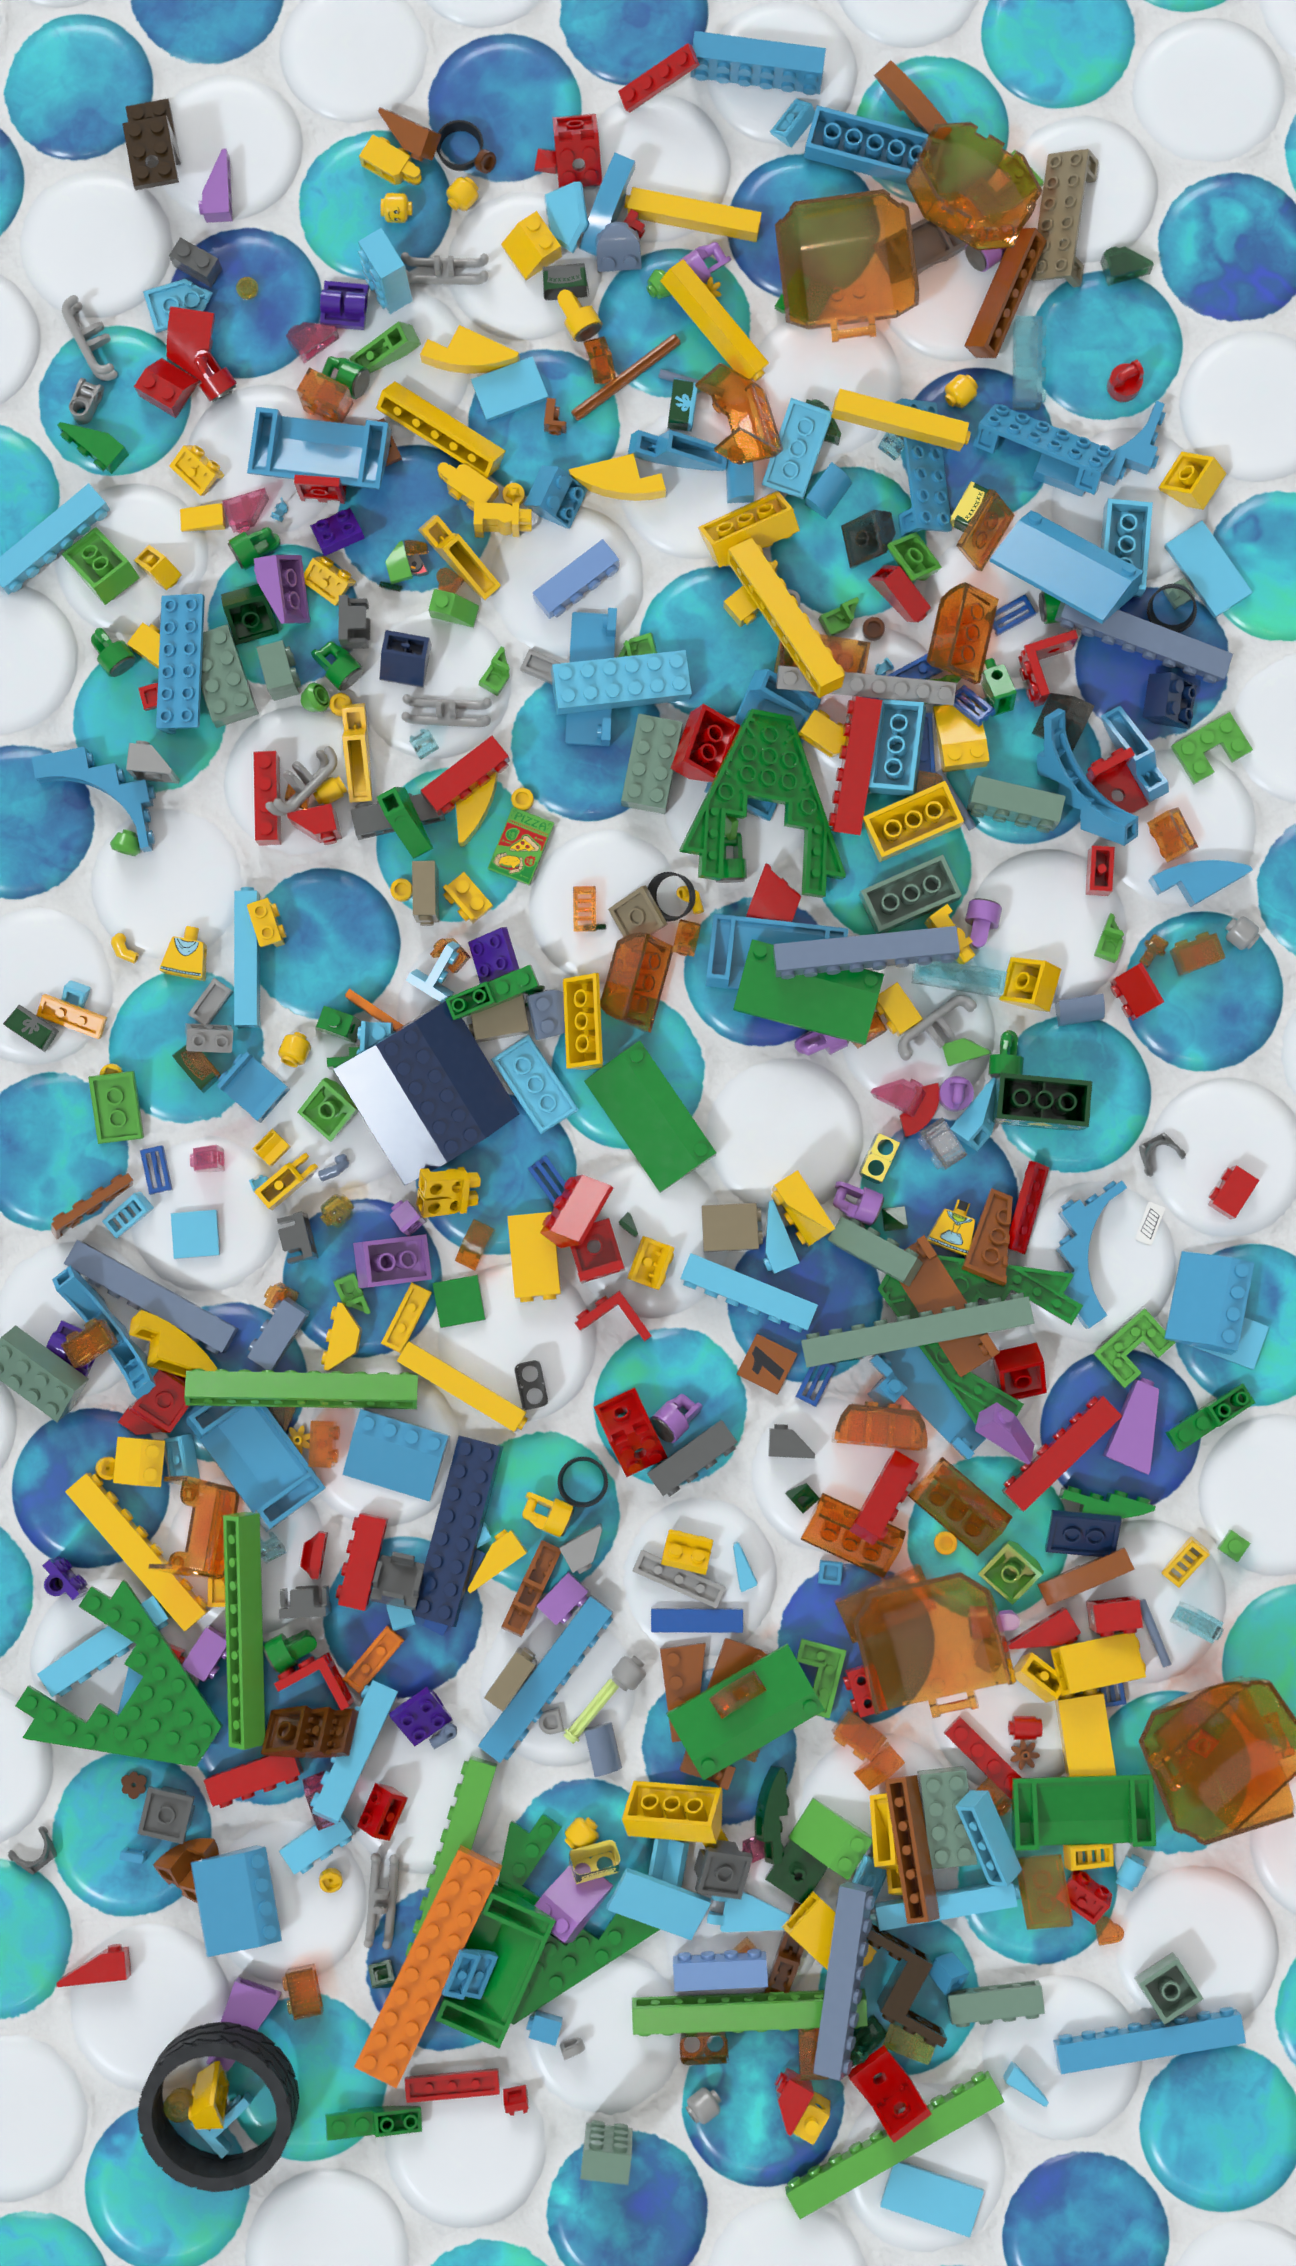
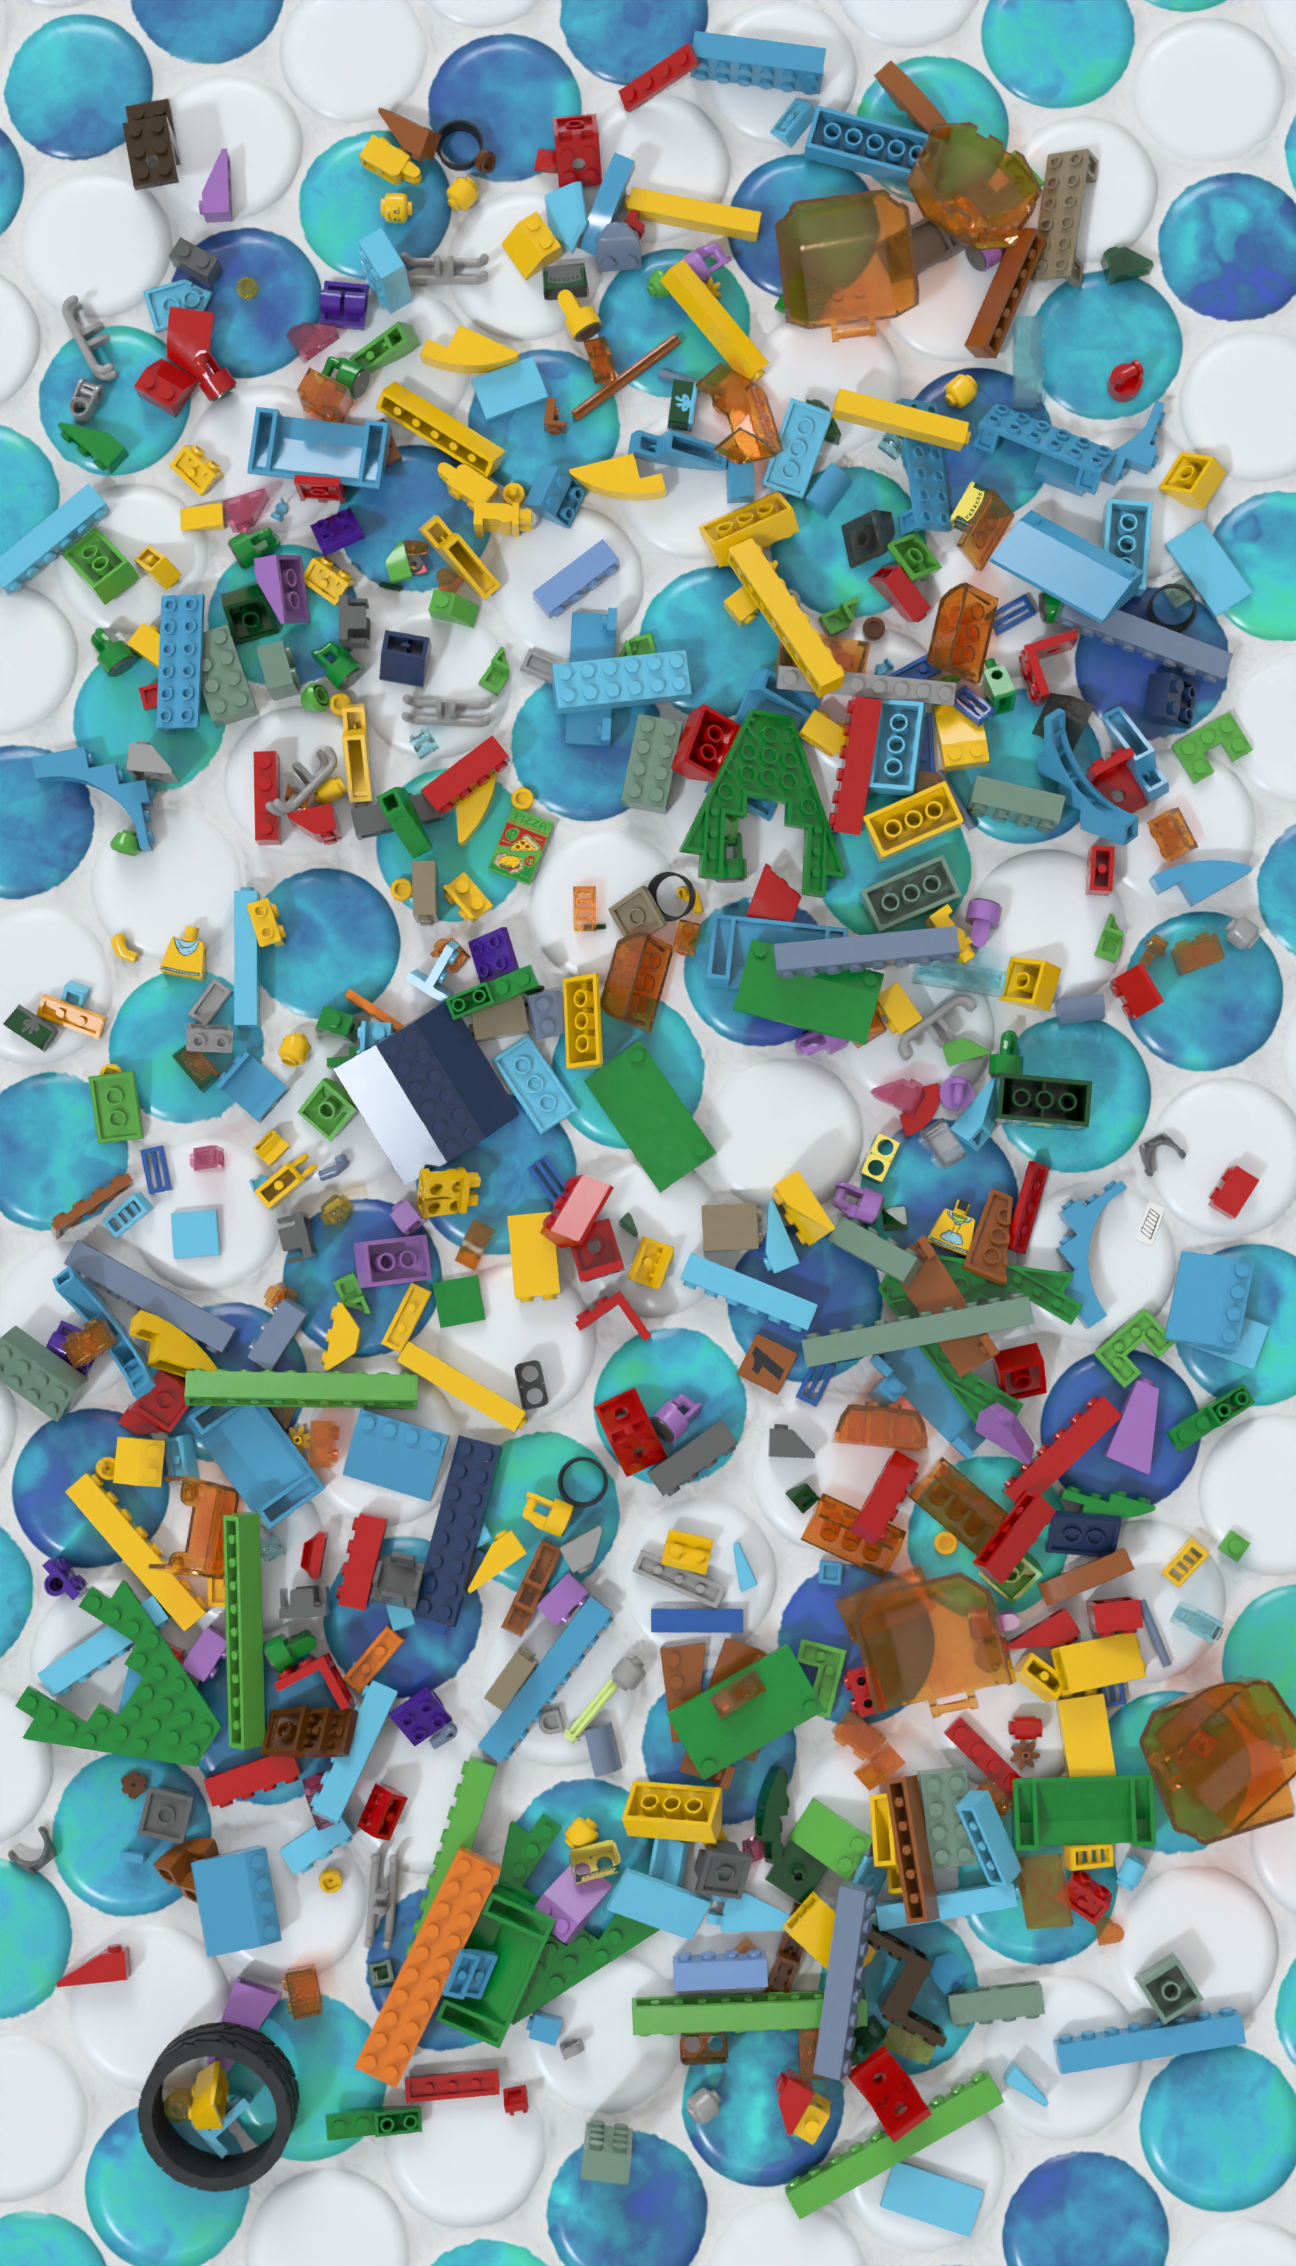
(1014, 1537): none -> red brick

